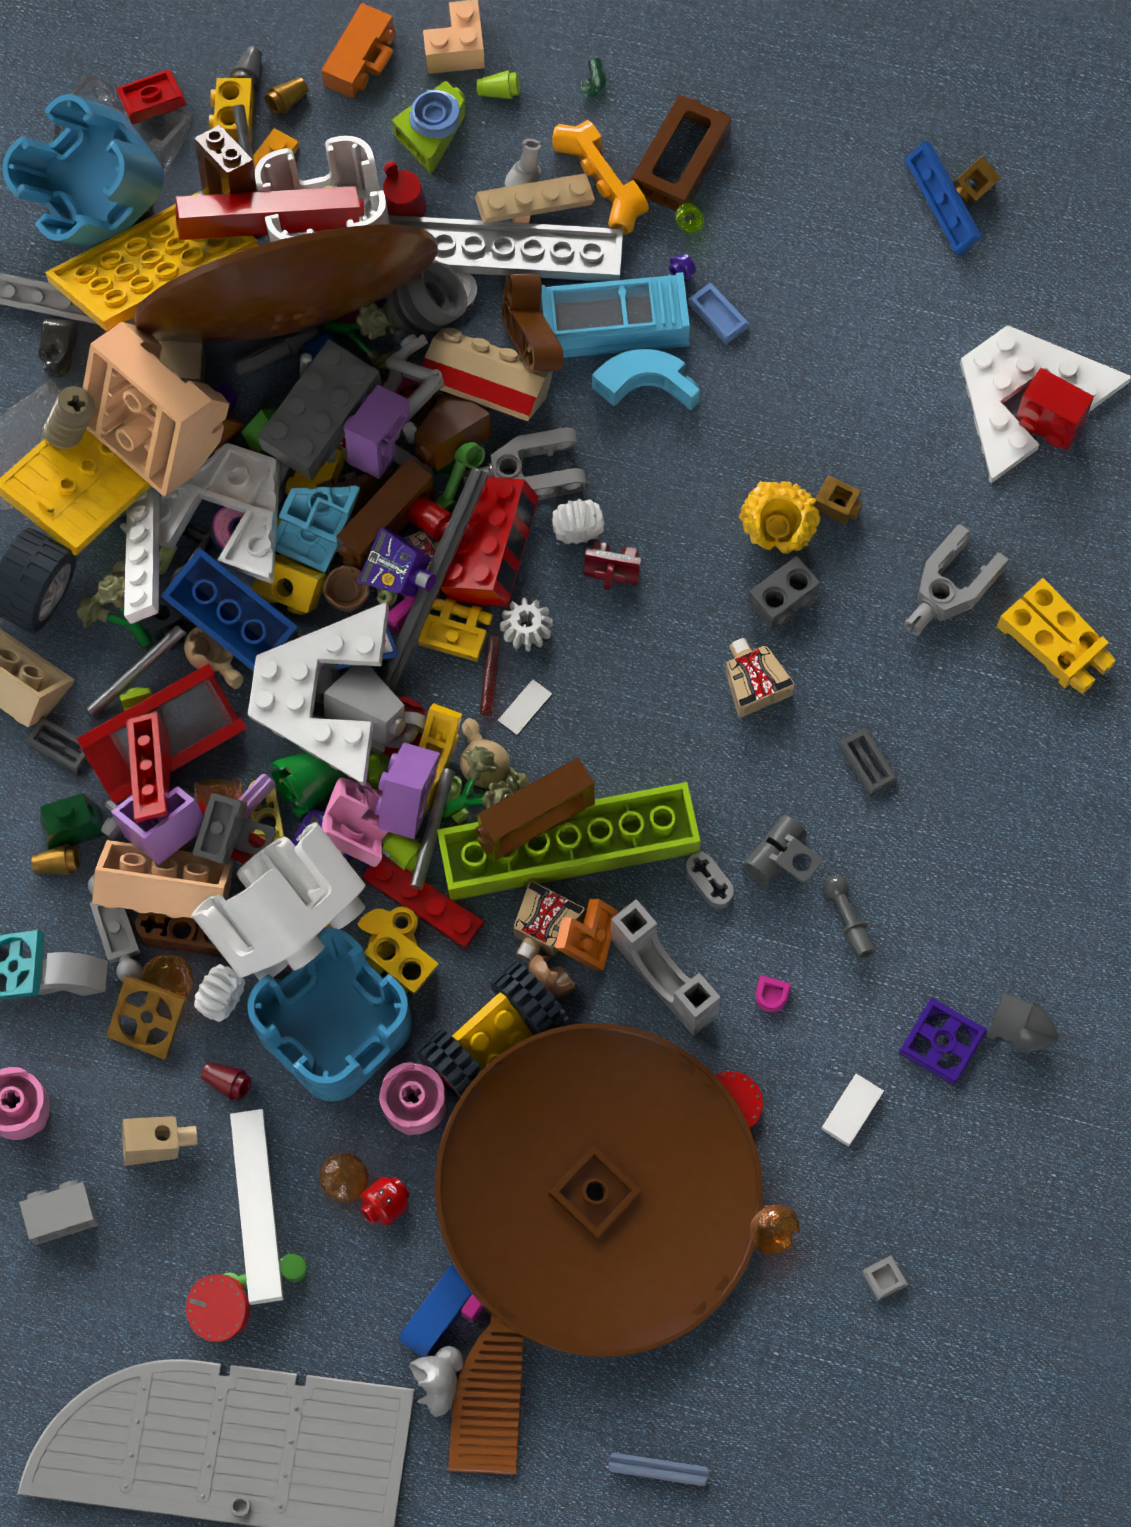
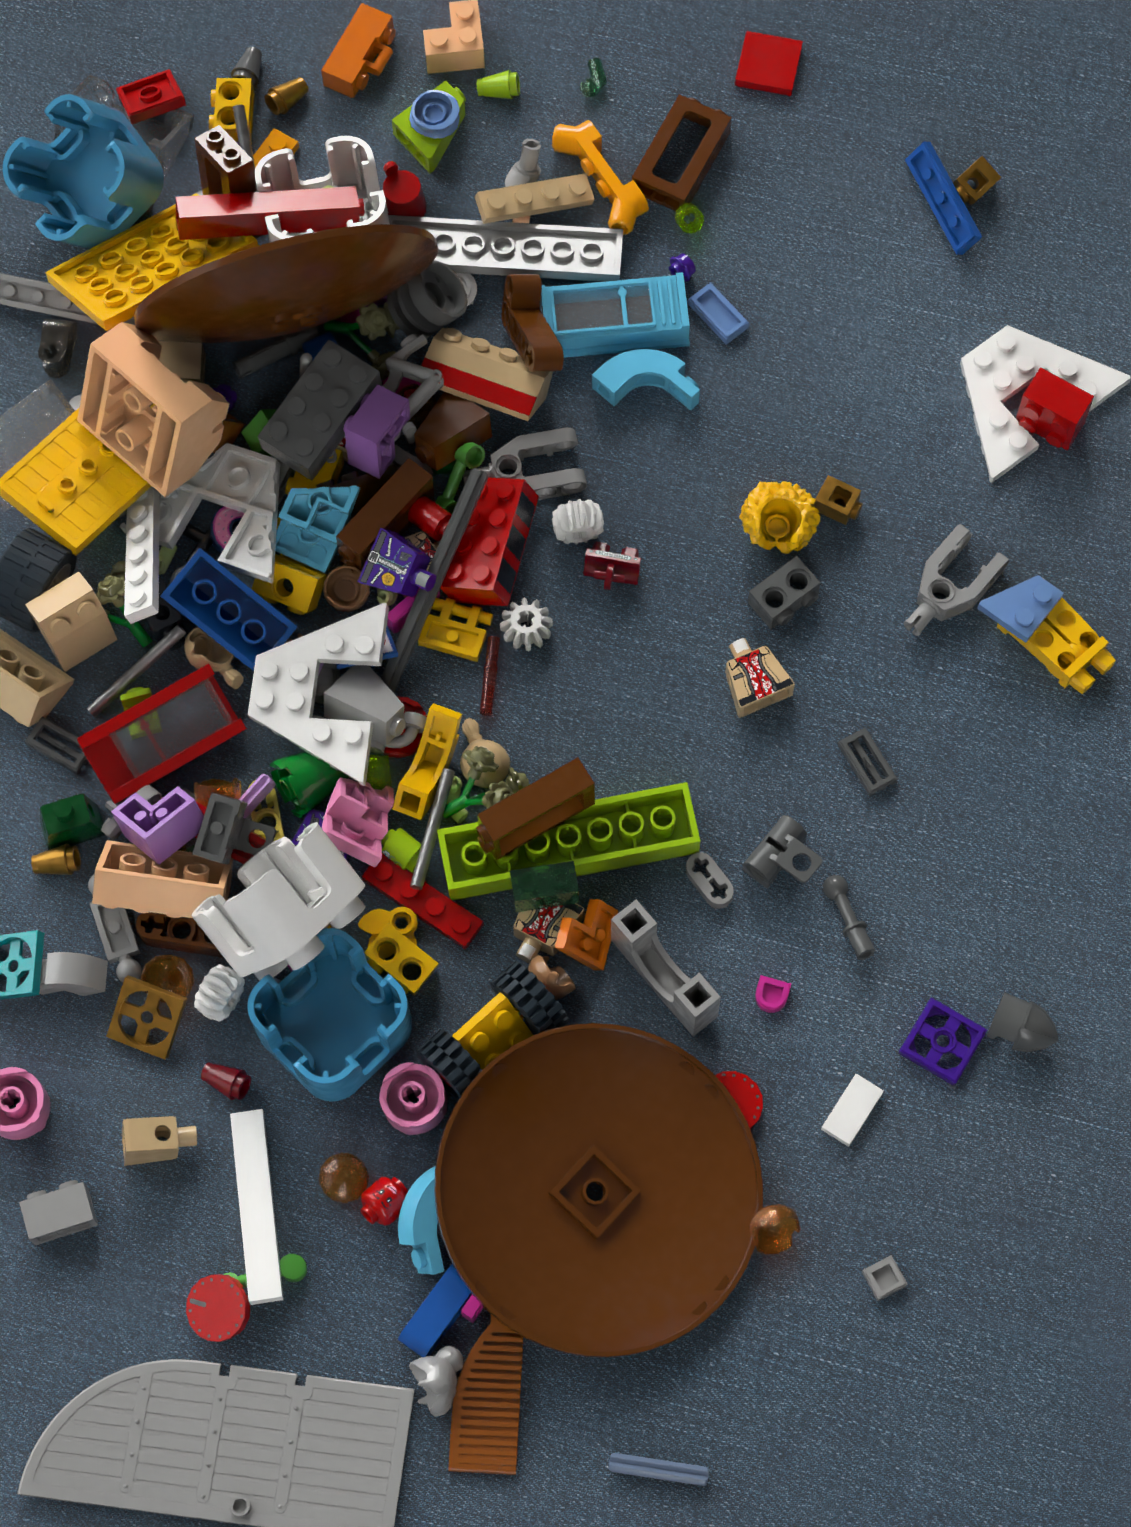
(69, 418): dark tan piece -> none
(72, 621): none -> tan slope
(149, 766): red slope -> none
(406, 790): medium lavender brick -> none
(419, 1225): none -> medium azure arch
(524, 707): white sticker -> none
(544, 886): none -> clear green brick
(768, 63): none -> red tile
(1022, 606): none -> medium blue wing

